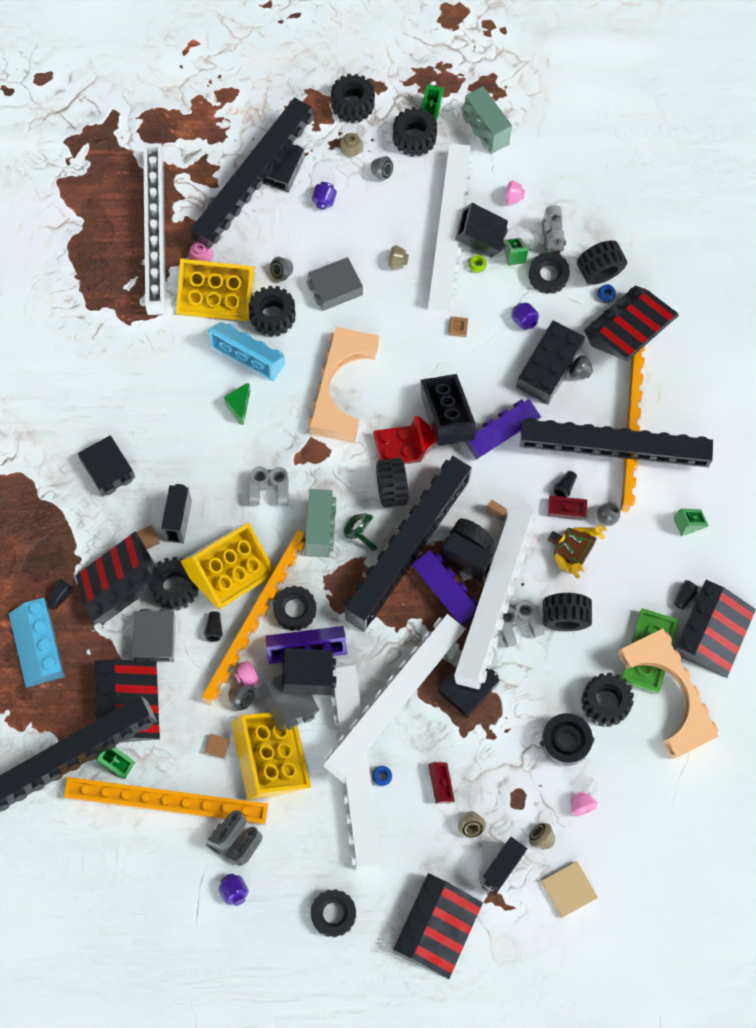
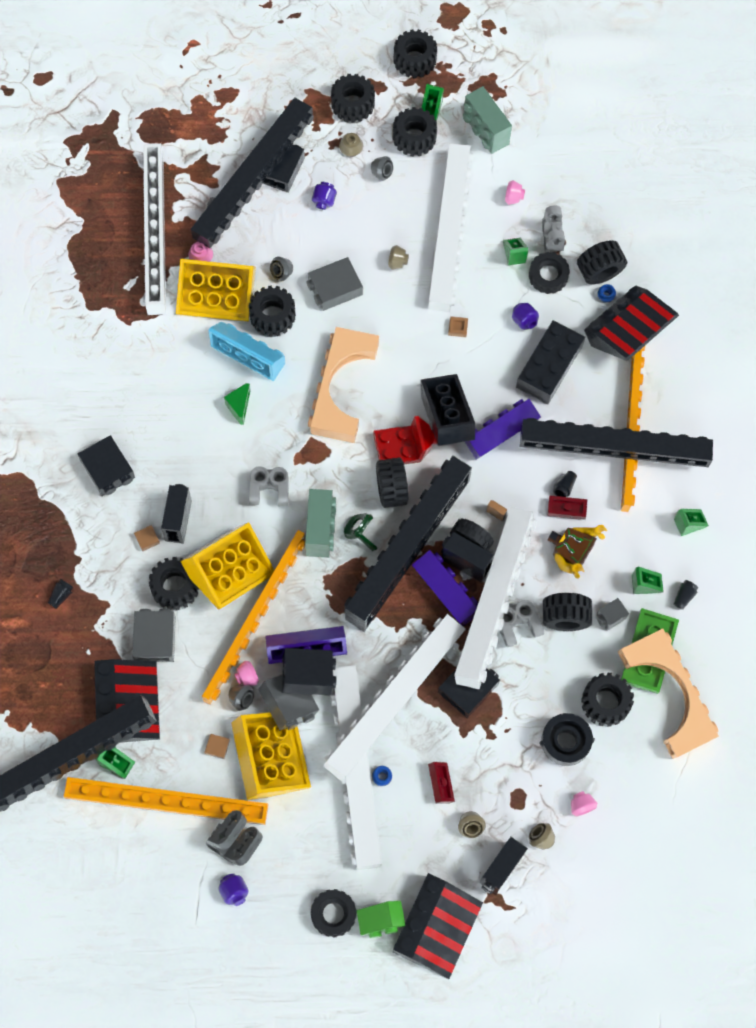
(36, 643): medium azure slope -> none
(117, 579): black slope -> none
(213, 628): black cone -> none
(284, 597): black tyre -> none
(381, 918): none -> bright green brick
(417, 42): none -> black tyre
(477, 259): lime plate -> none
(482, 230): black brick -> none
(569, 889): tan tile -> none
(581, 368): dark grey cone -> none
(608, 514): dark grey piece -> none
(612, 614): none -> dark grey brick
(646, 581): none -> green slope
(715, 629): black slope -> none

